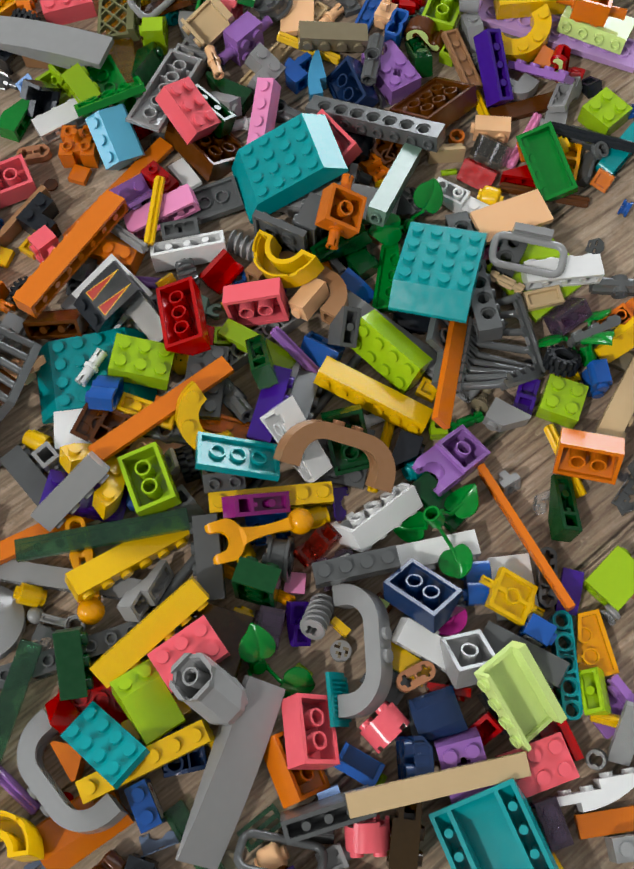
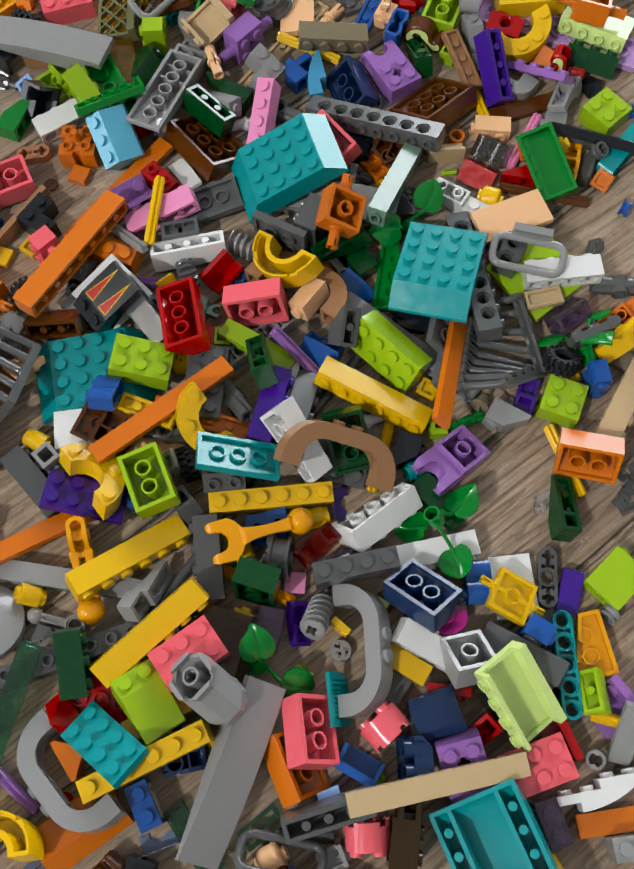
(70, 491): light grey brick -> none
(91, 367): white pin -> none
(101, 535): clear green tile -> none
(187, 110): coral brick -> none
(255, 504): magenta slope -> none
(372, 59): dark grey piece -> none
(418, 681): nougat beam -> none
(499, 18): none -> red brick
(507, 282): tan axle -> none
(509, 483): light grey tile -> none
(526, 538): orange tile -> none
(593, 58): none -> dark green brick

